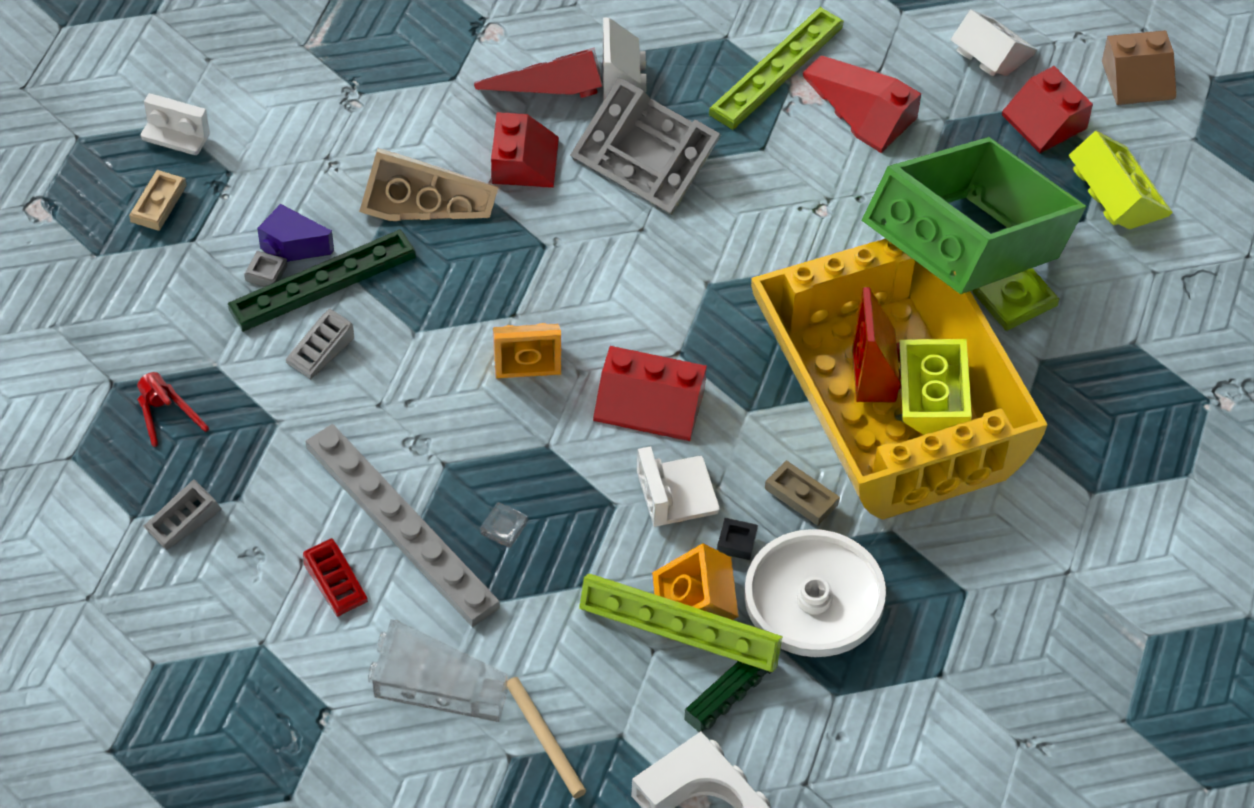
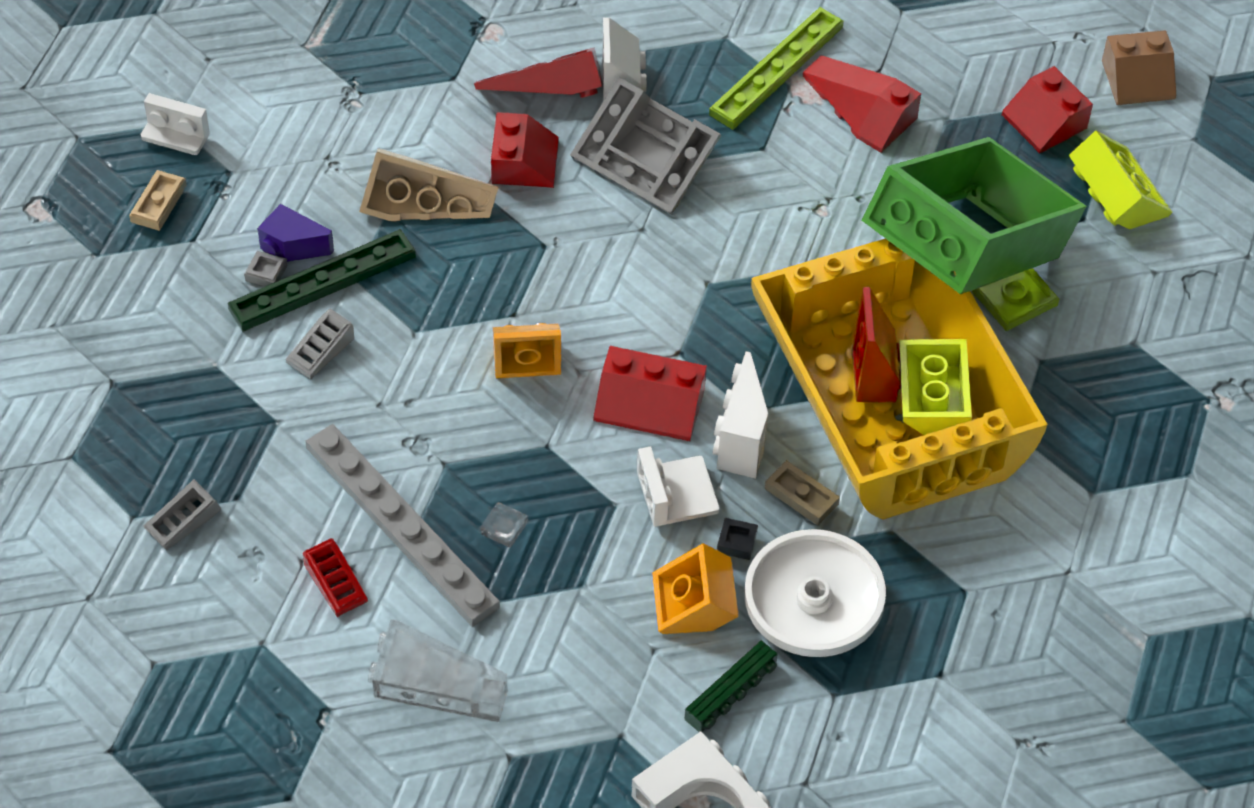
(157, 393): red plant -> none
(546, 738): tan bar -> none
(681, 622): lime tile -> none
(744, 423): none -> white slope
(991, 44): white slope -> none

